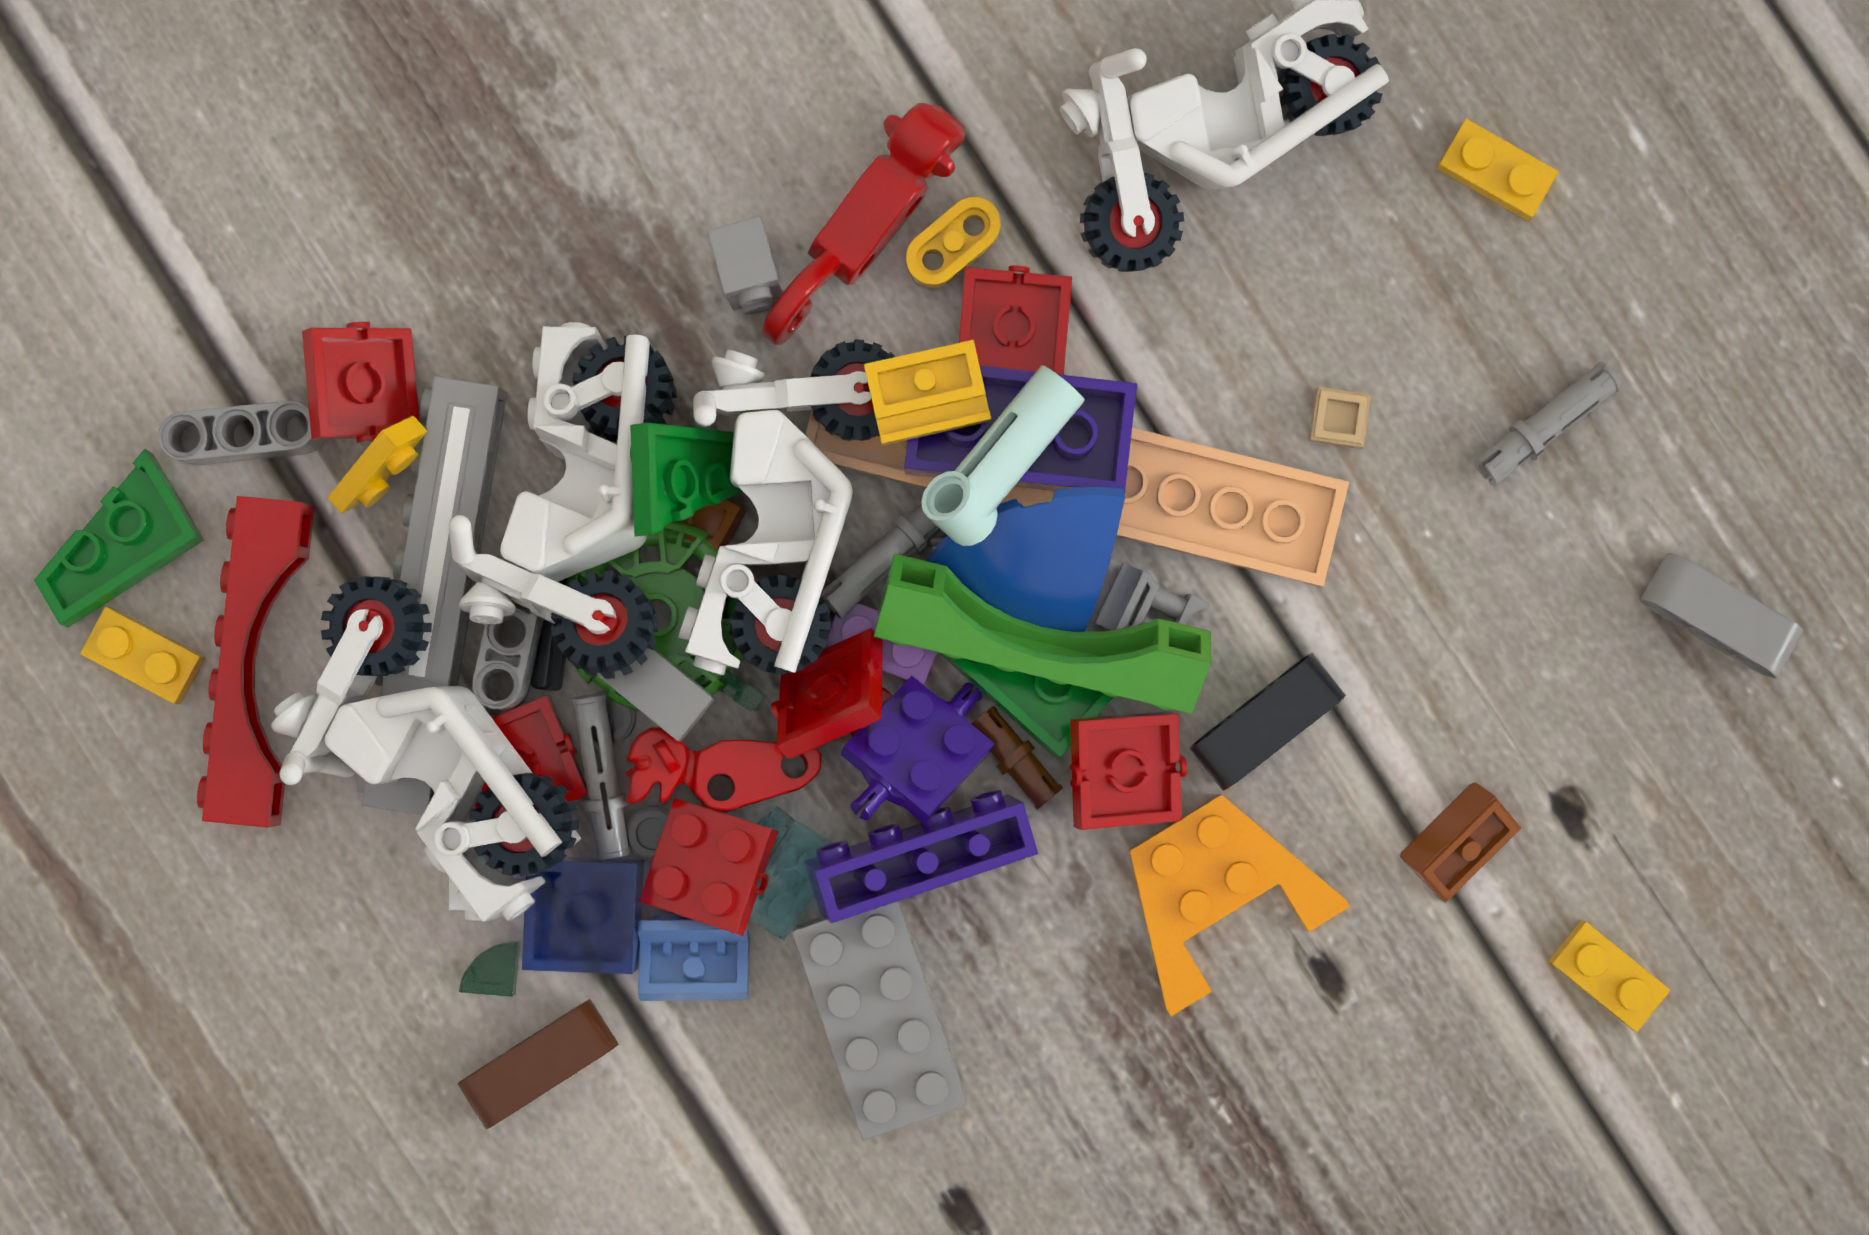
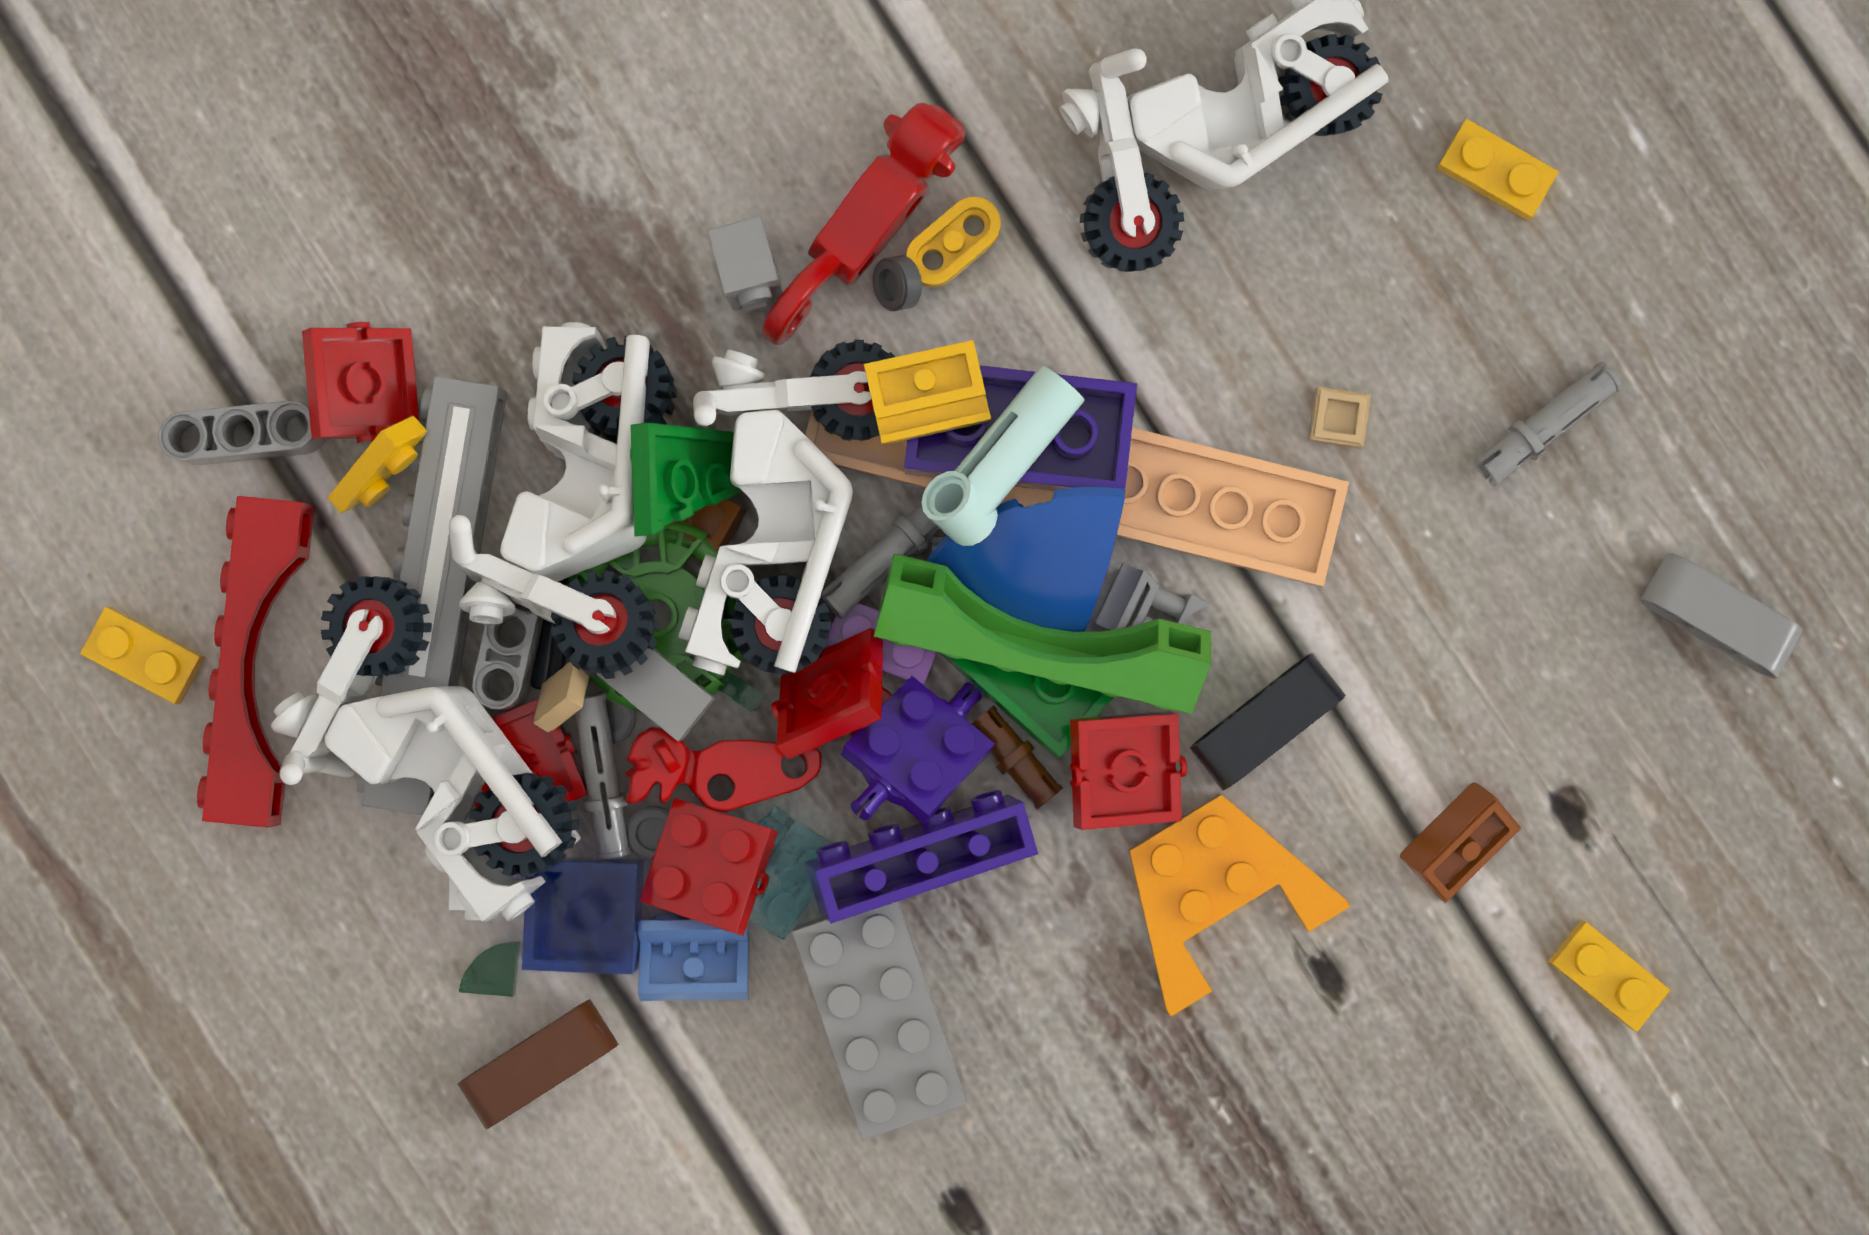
(123, 543): green wing -> none
(561, 697): none -> tan tile
(897, 283): none -> dark grey tile
(1016, 317): red plate -> none

